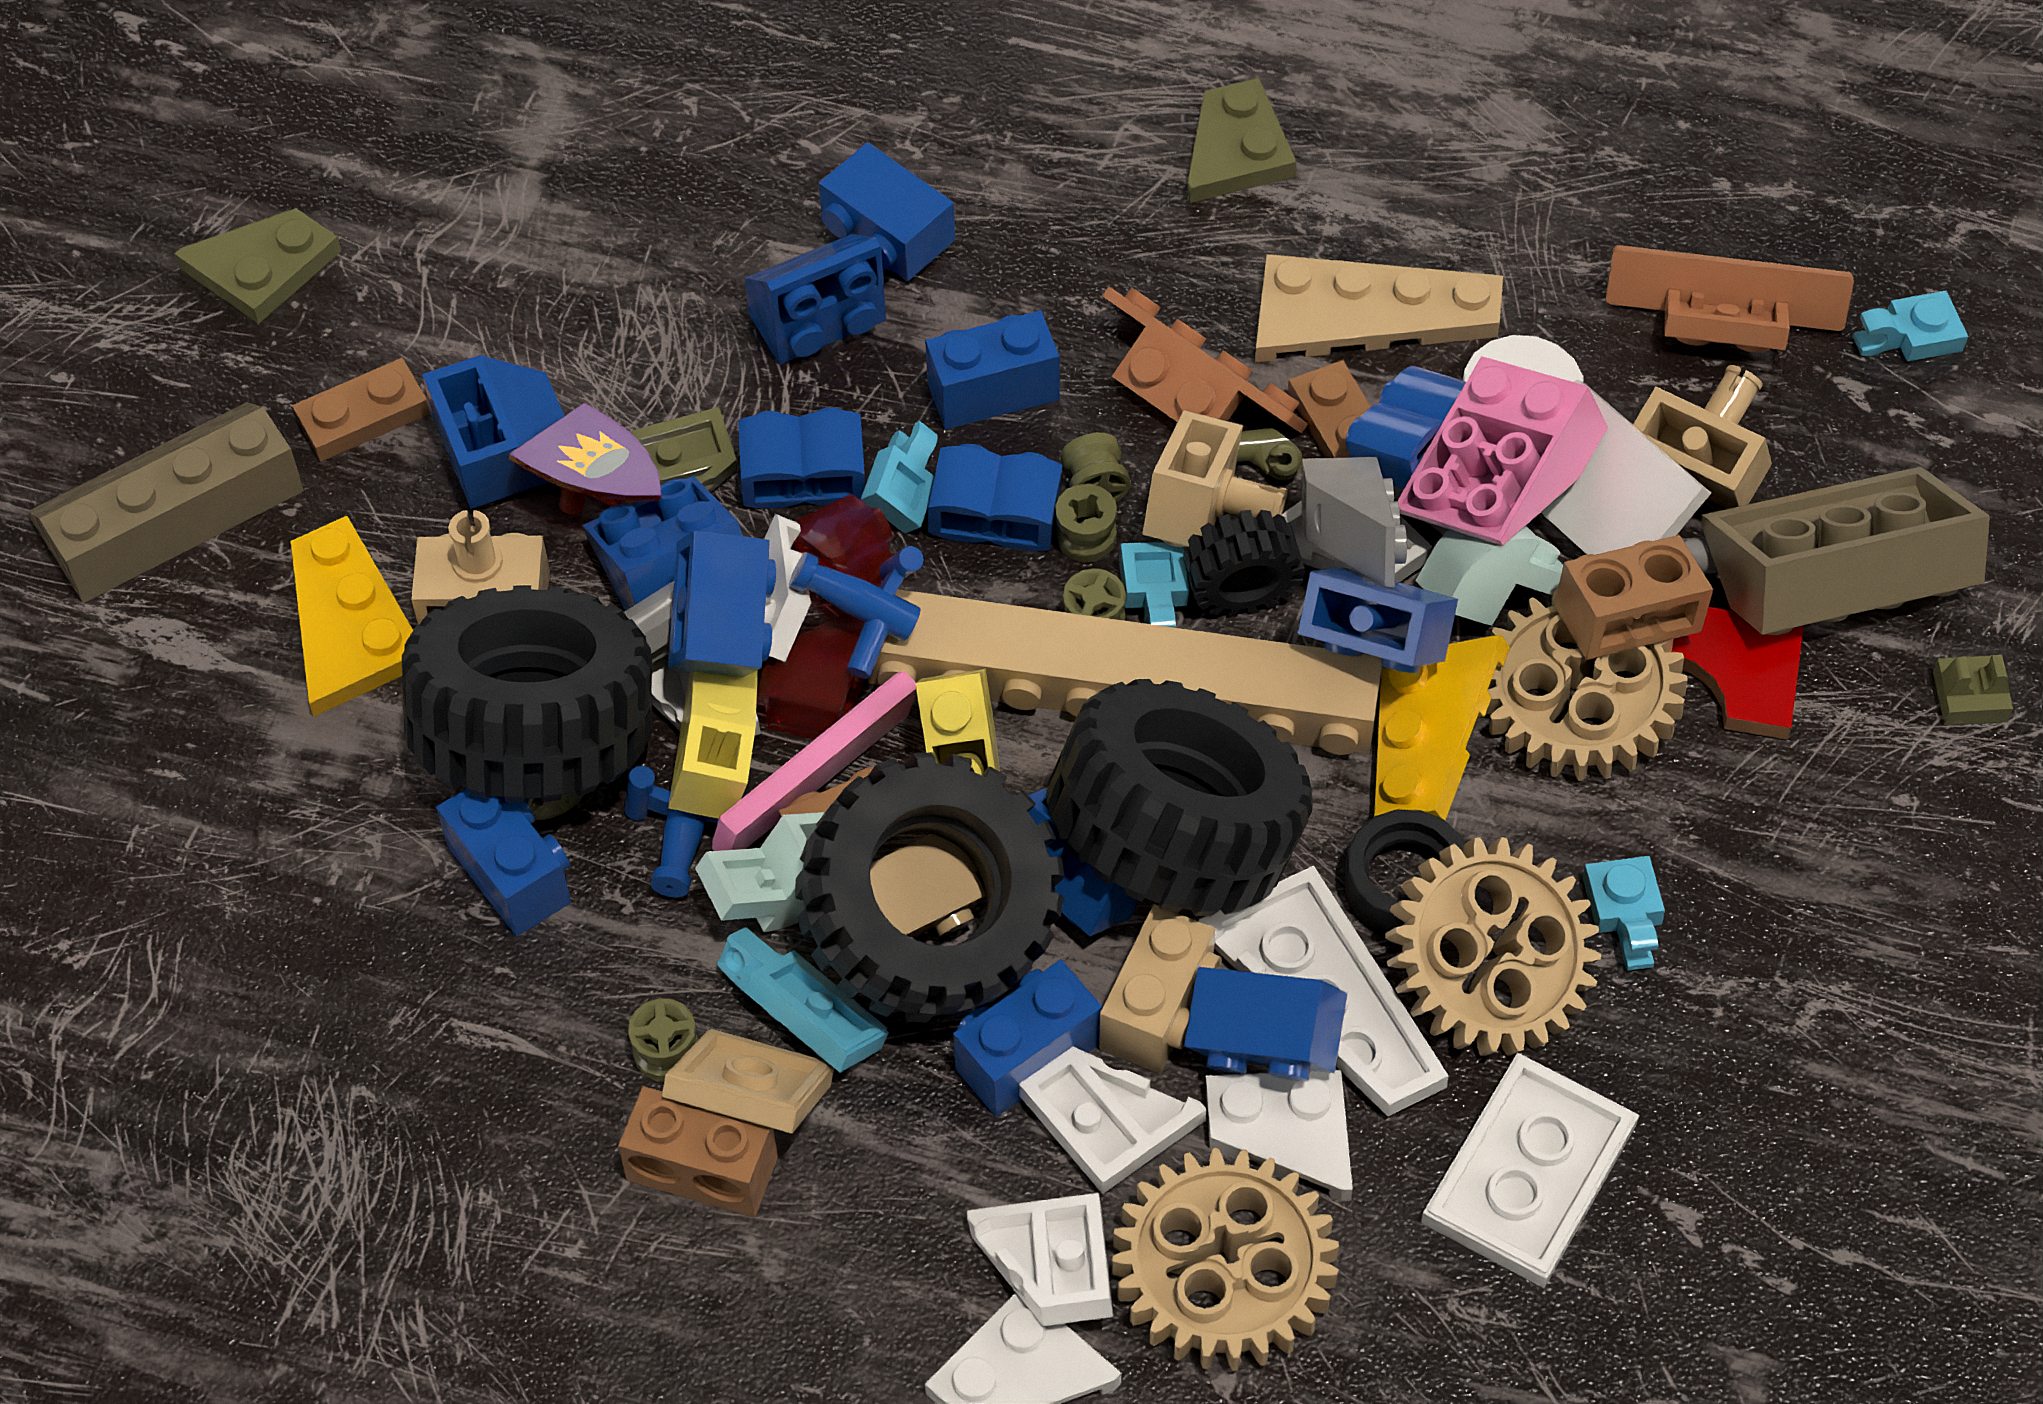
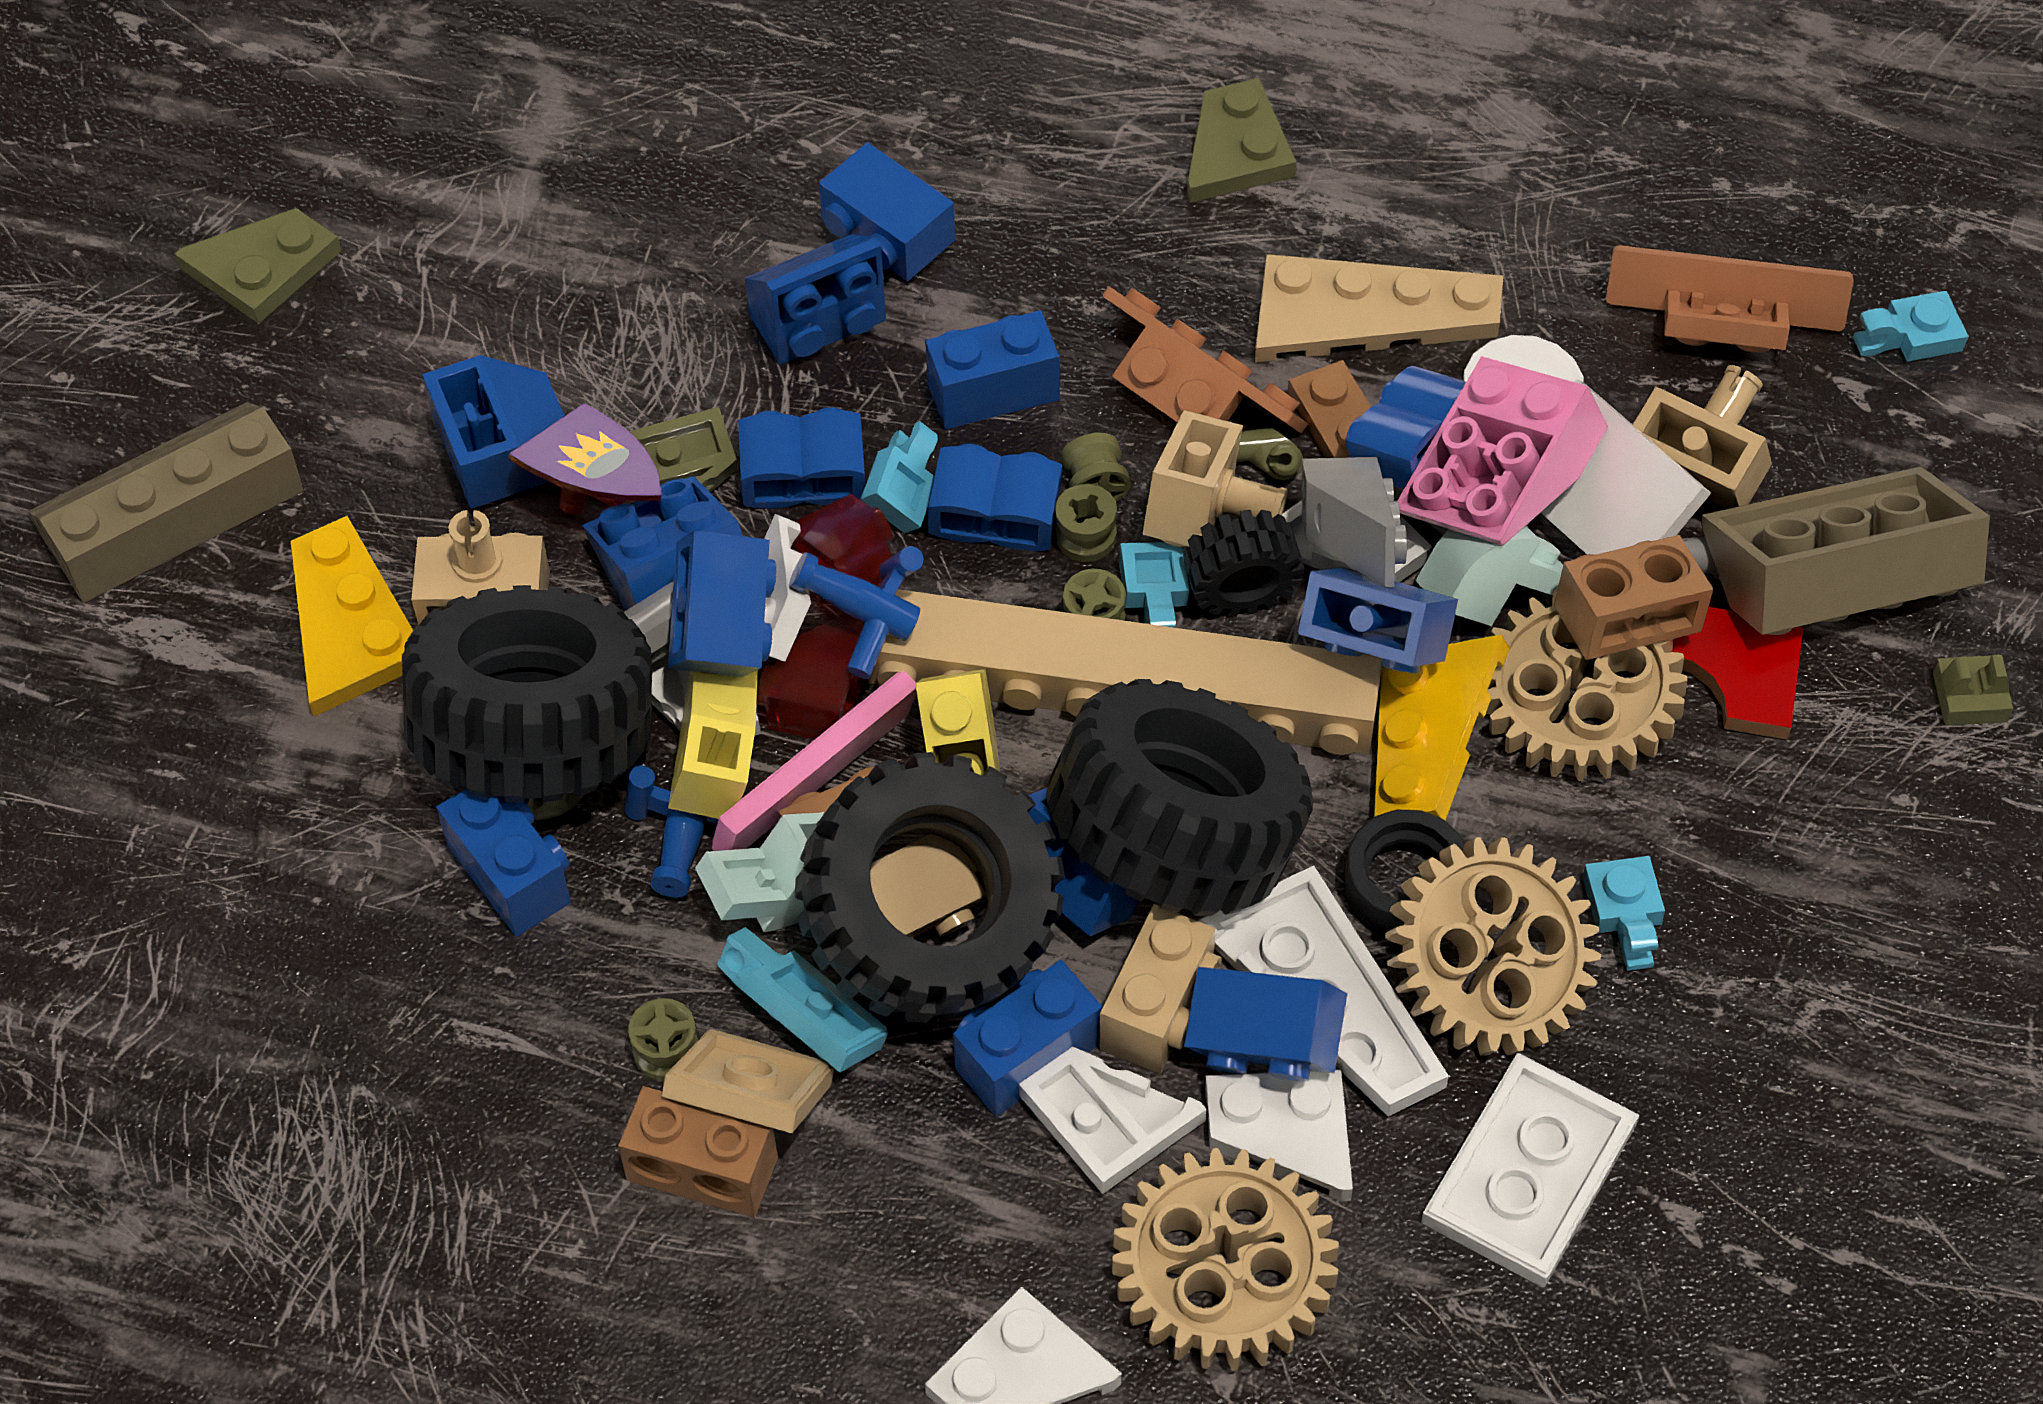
(361, 409): medium nougat plate -> none
(1050, 1255): white wing -> none

